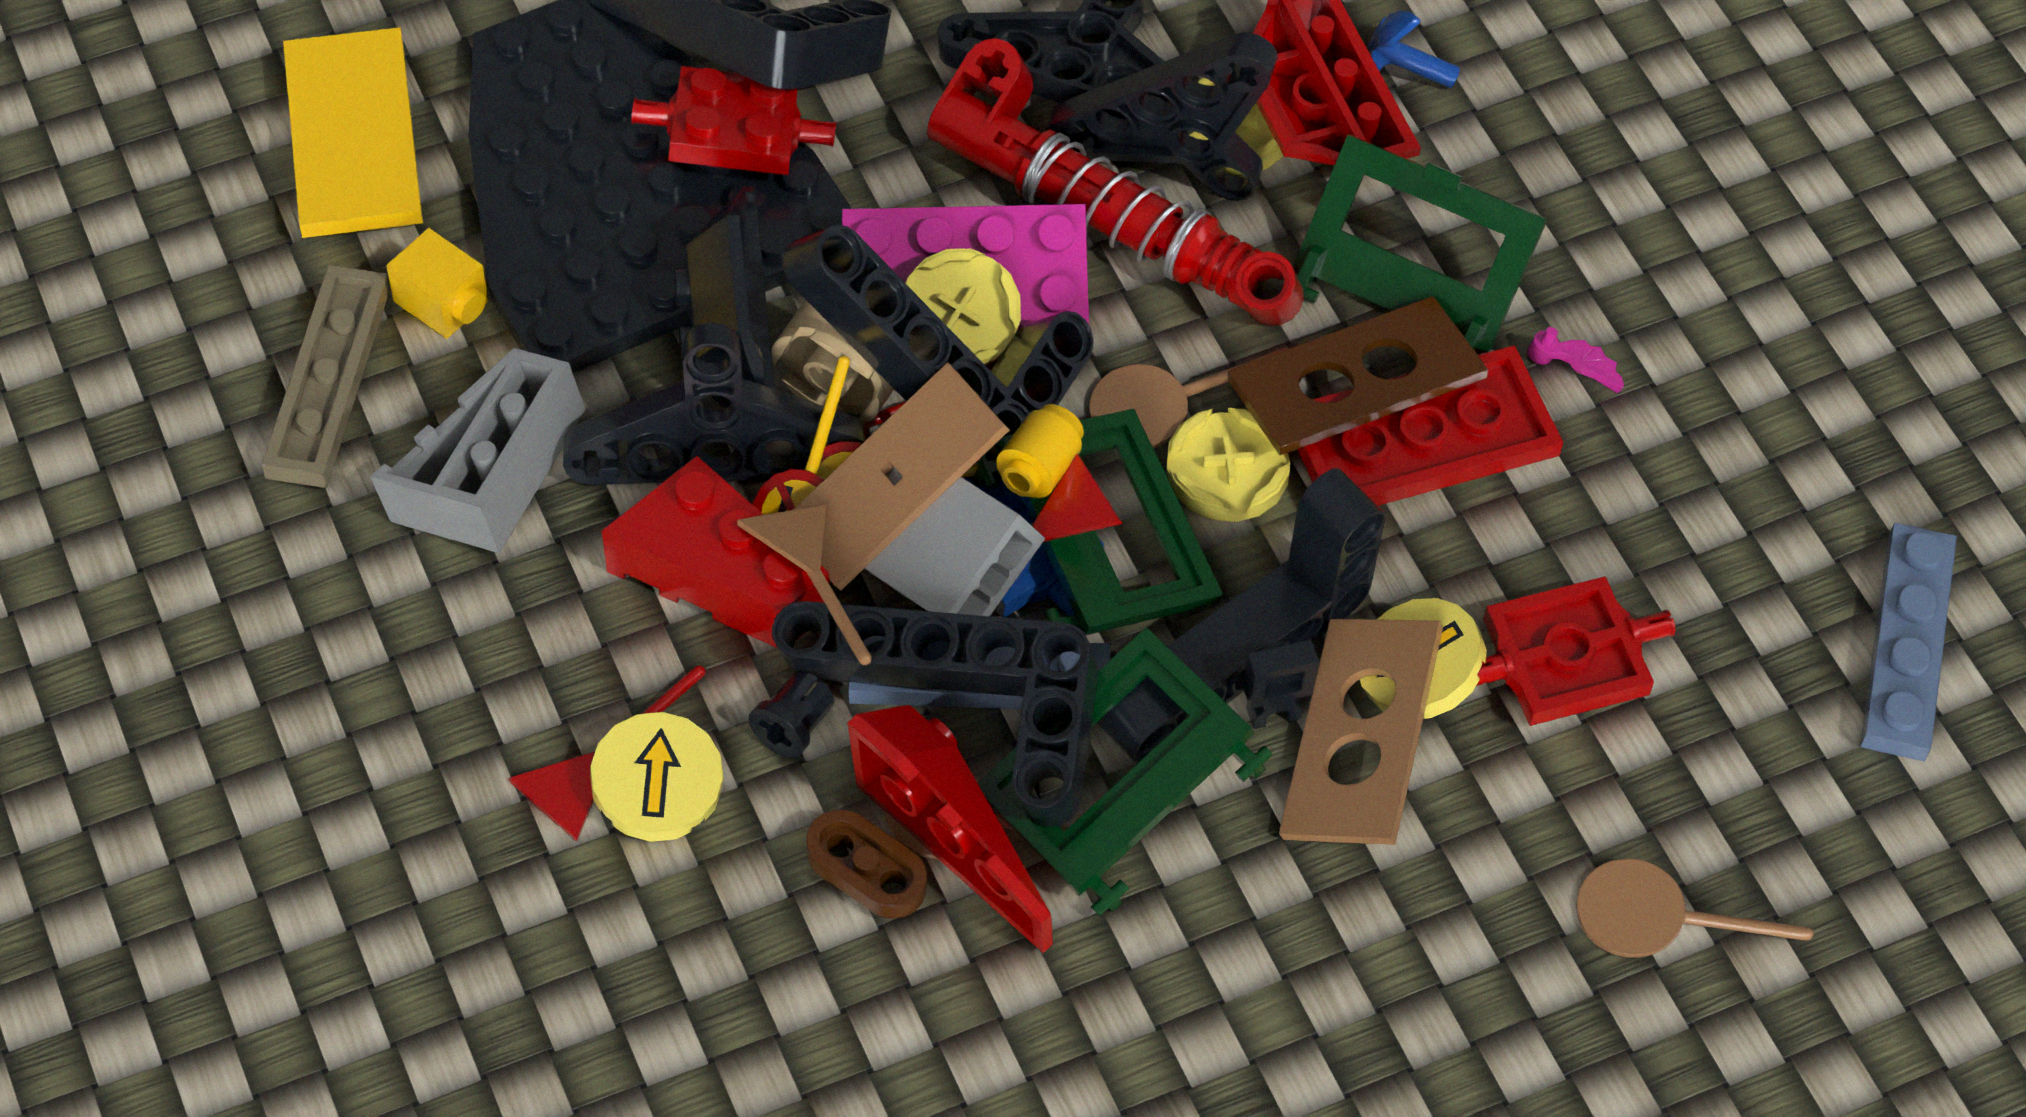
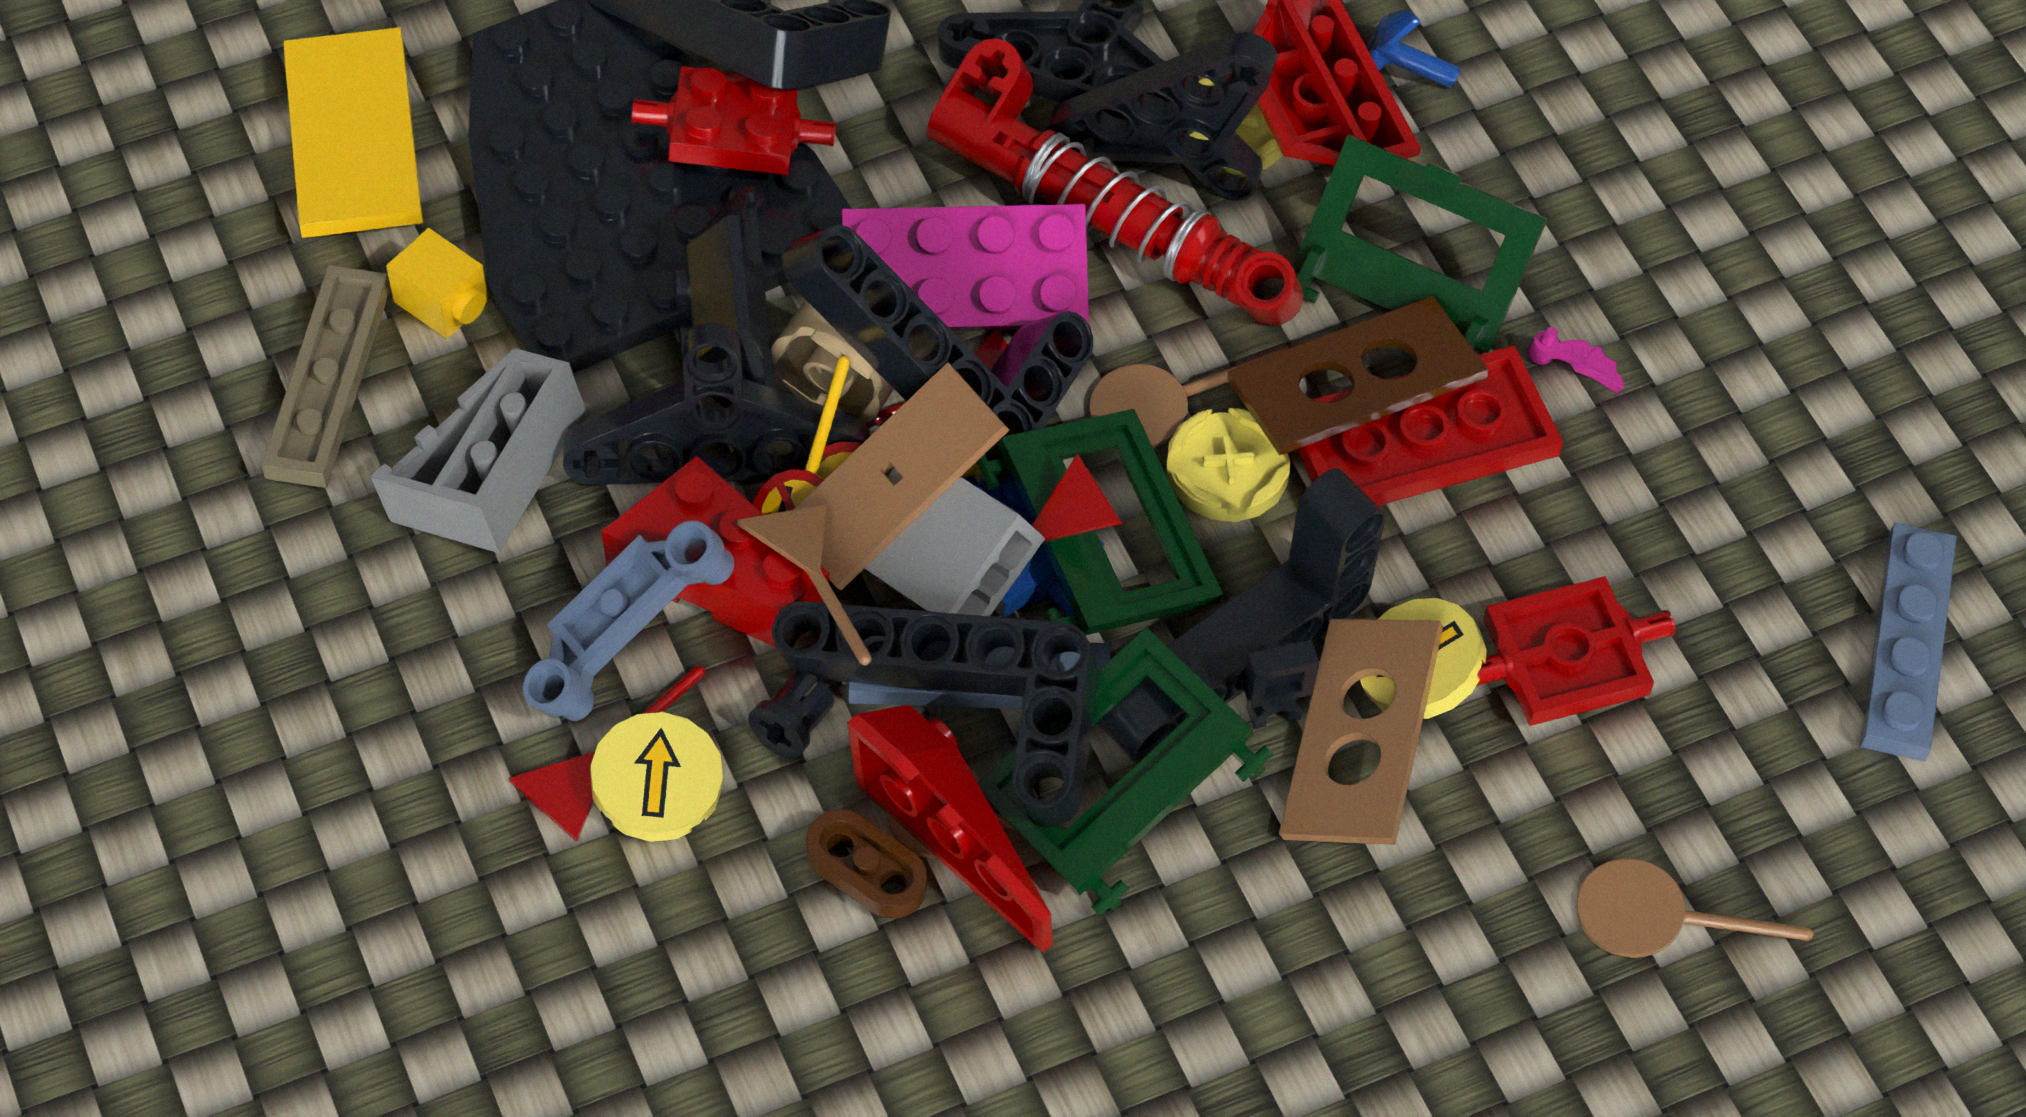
(616, 610): none -> sand blue plate
(971, 298): light yellow tile -> none
(1040, 451): yellow brick -> none

